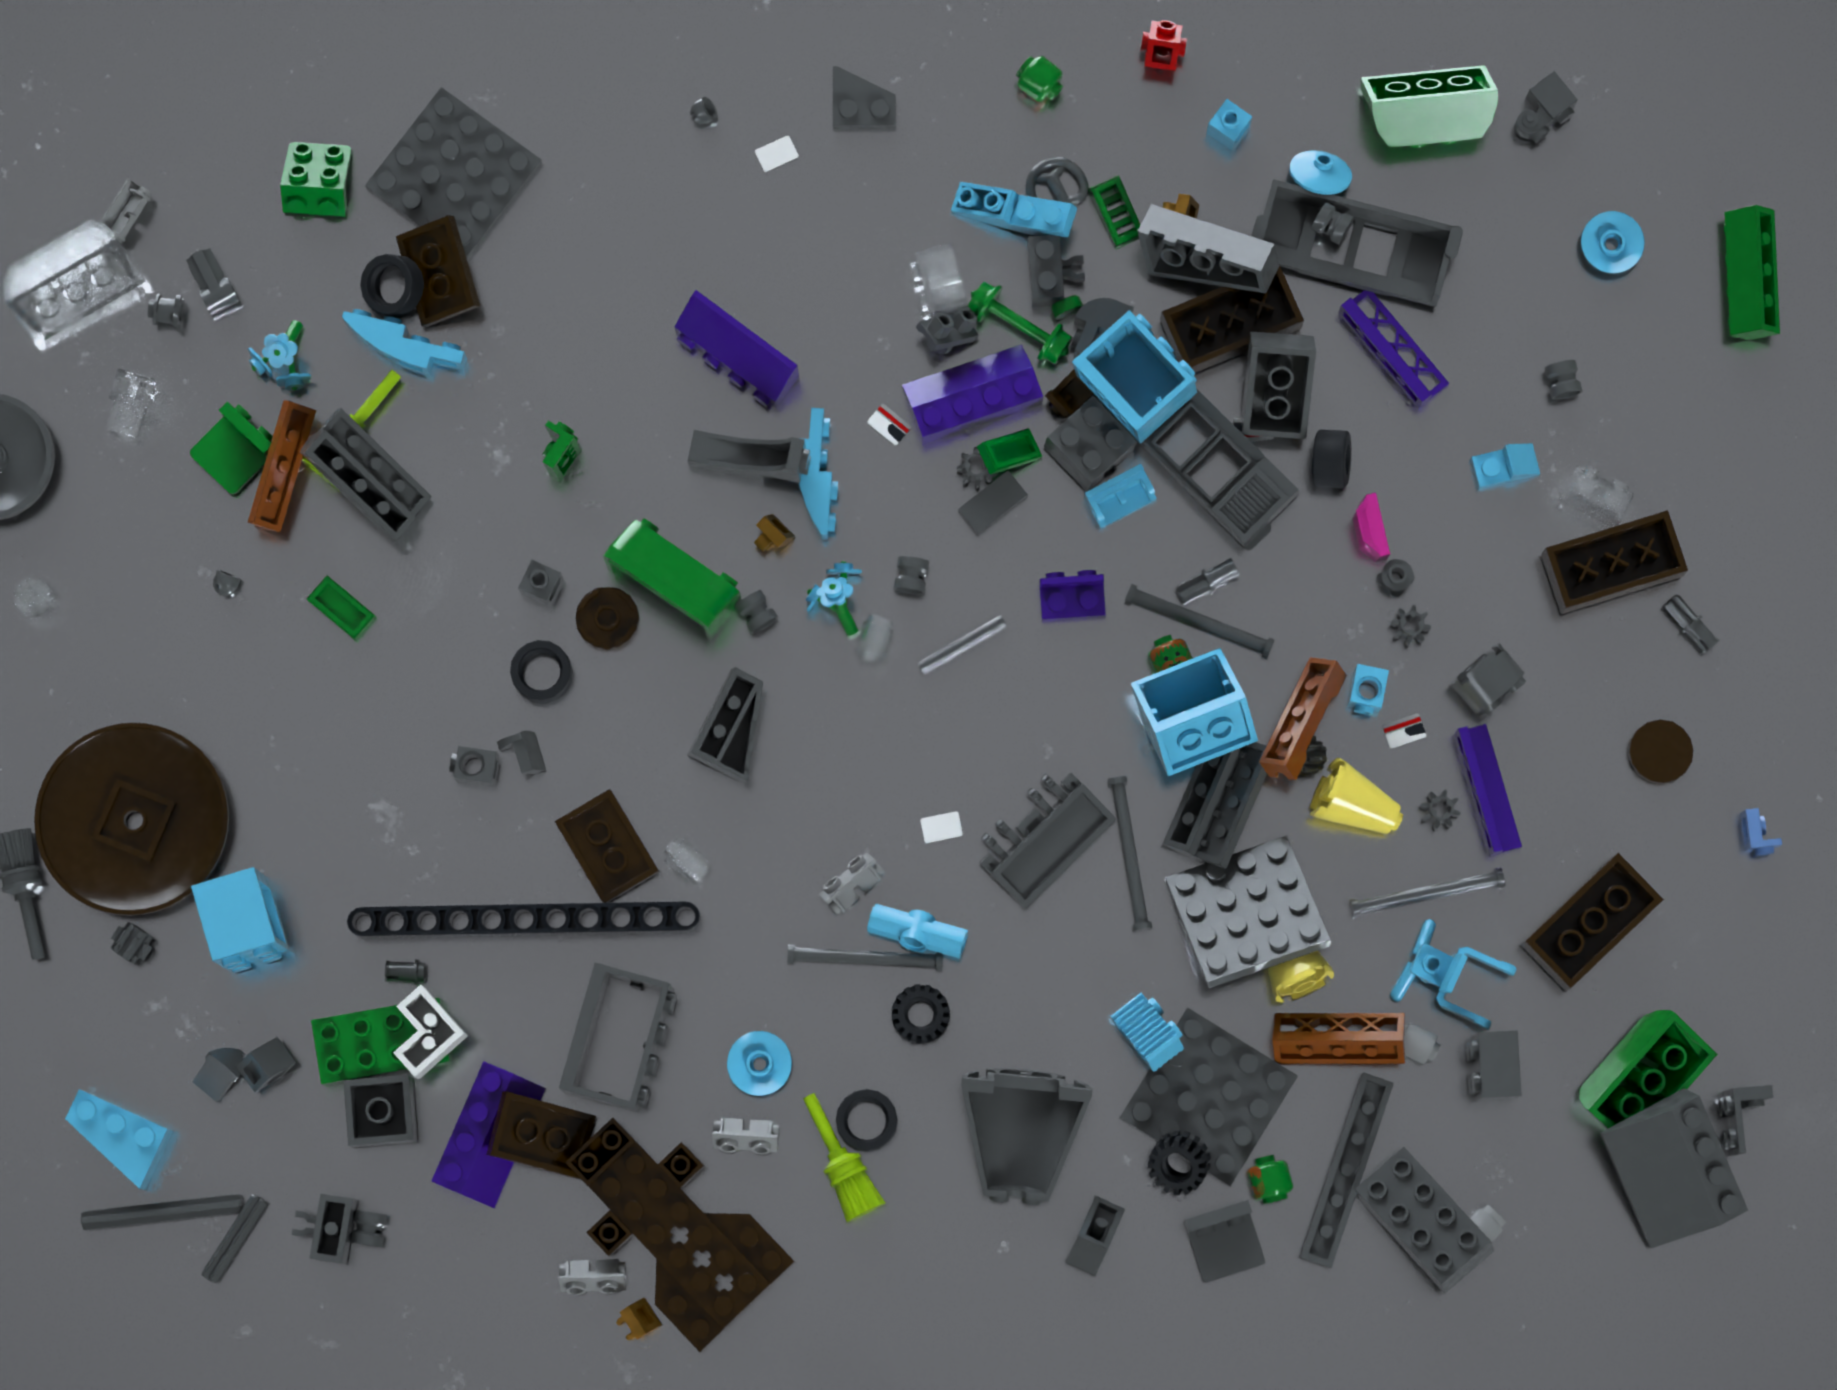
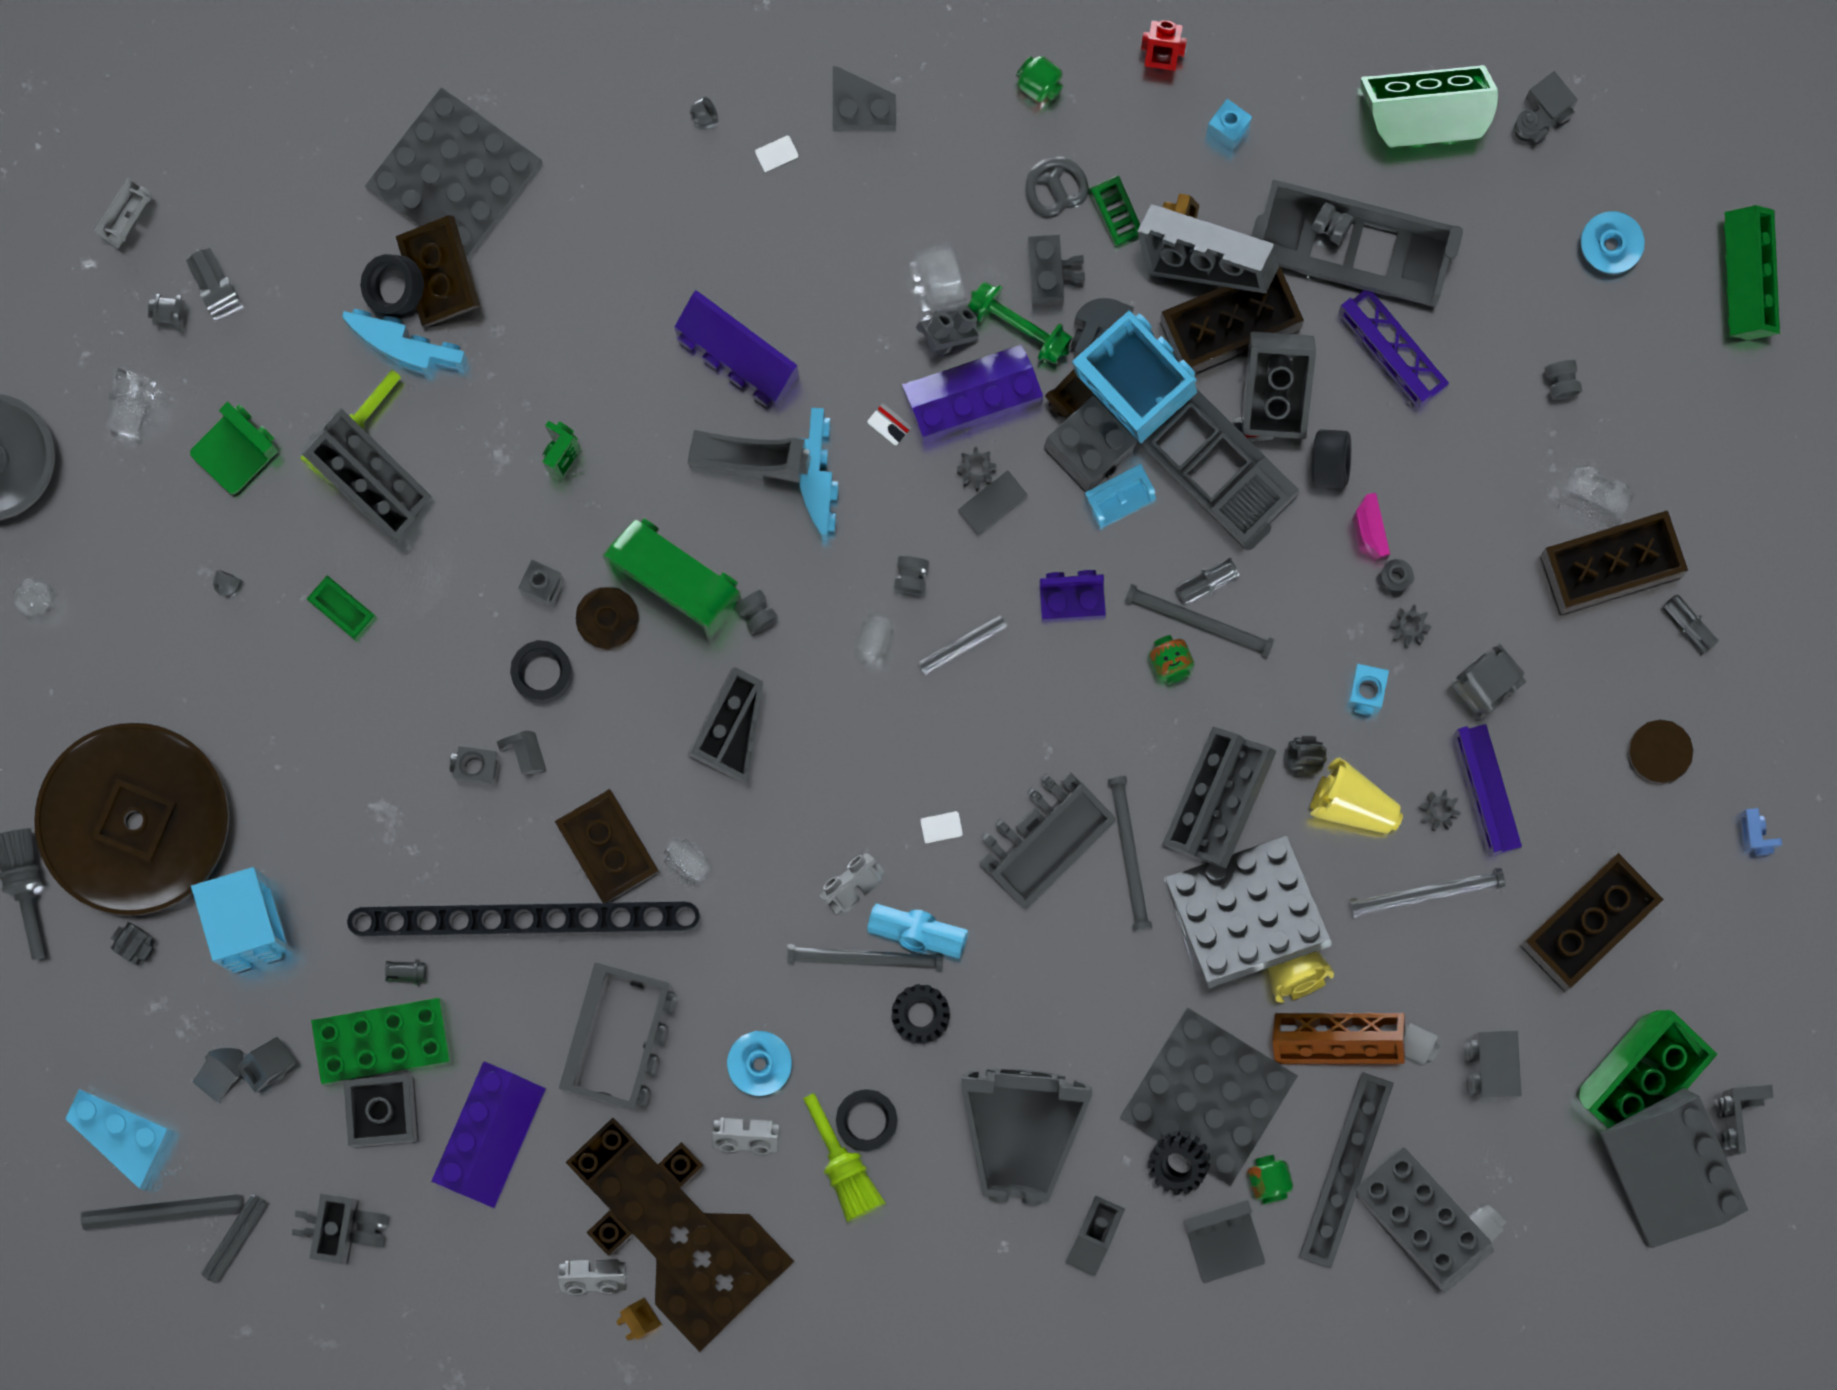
(69, 280): clear windscreen -> none
(281, 351): medium azure plant -> none
(281, 466): dark orange fence -> none
(315, 179): green bracket -> none
(435, 1035): white brick -> none
(538, 1133): dark brown plate -> none
(773, 533): pearl gold tile -> none
(835, 593): medium azure plant -> none
(1009, 451): green tile -> none
(1014, 211): medium azure slope -> none
(1066, 307): green tile -> none
(1148, 1031): medium azure brick -> none
(1194, 711): medium azure container -> none
(1301, 717): dark orange piece -> none
(1320, 172): medium azure dish -> none
(1404, 730): sticker -> none
(1443, 971): medium azure piece -> none
(1505, 465): medium azure slope -> none

